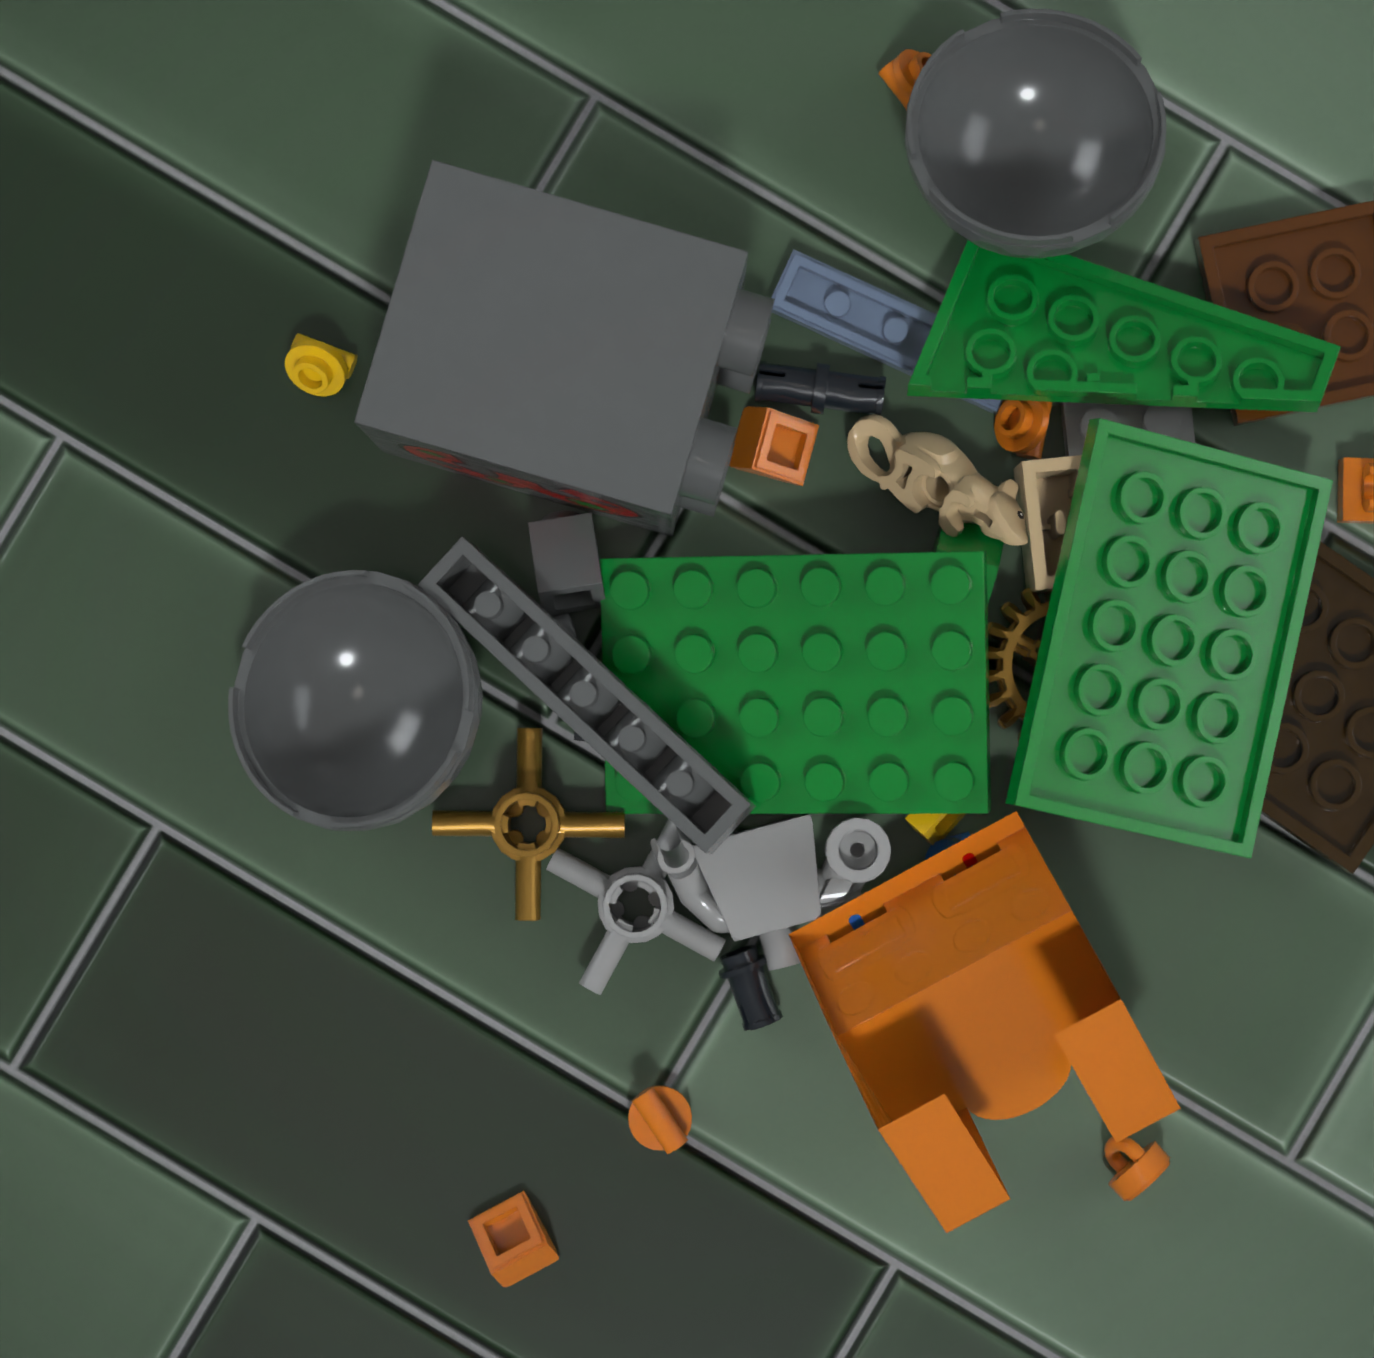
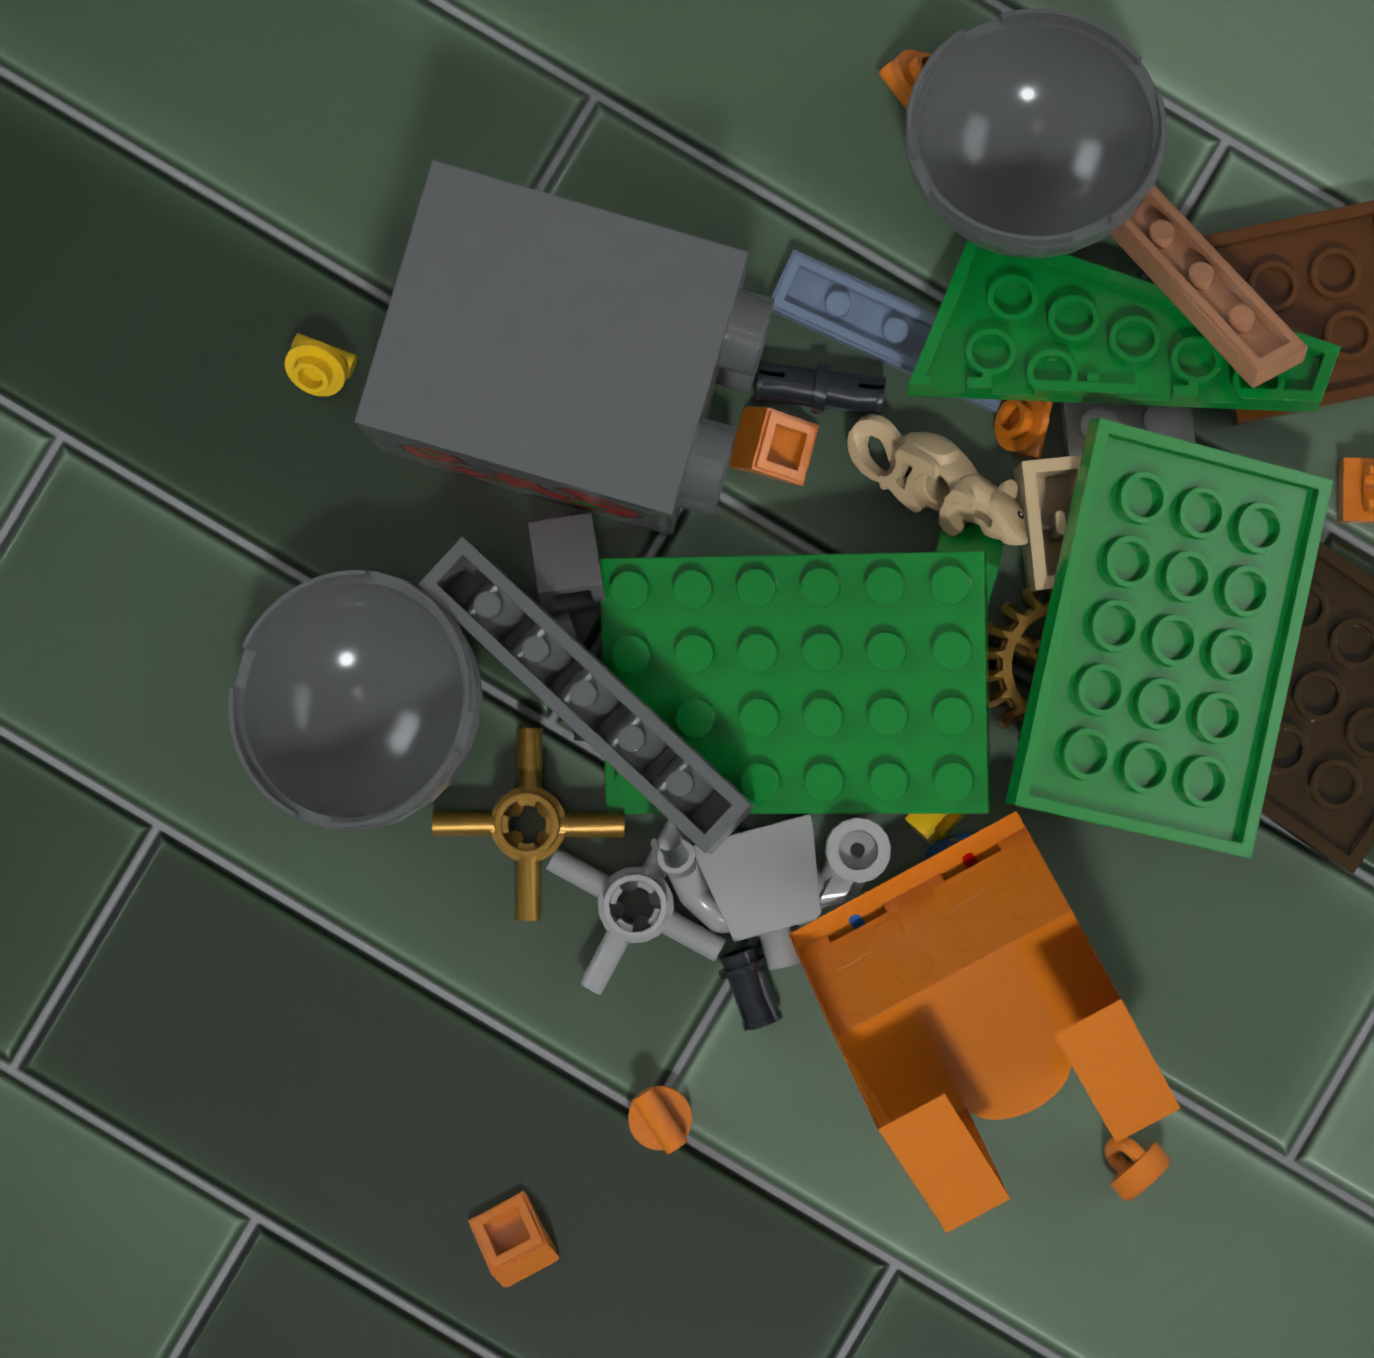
(1209, 291): none -> nougat tile

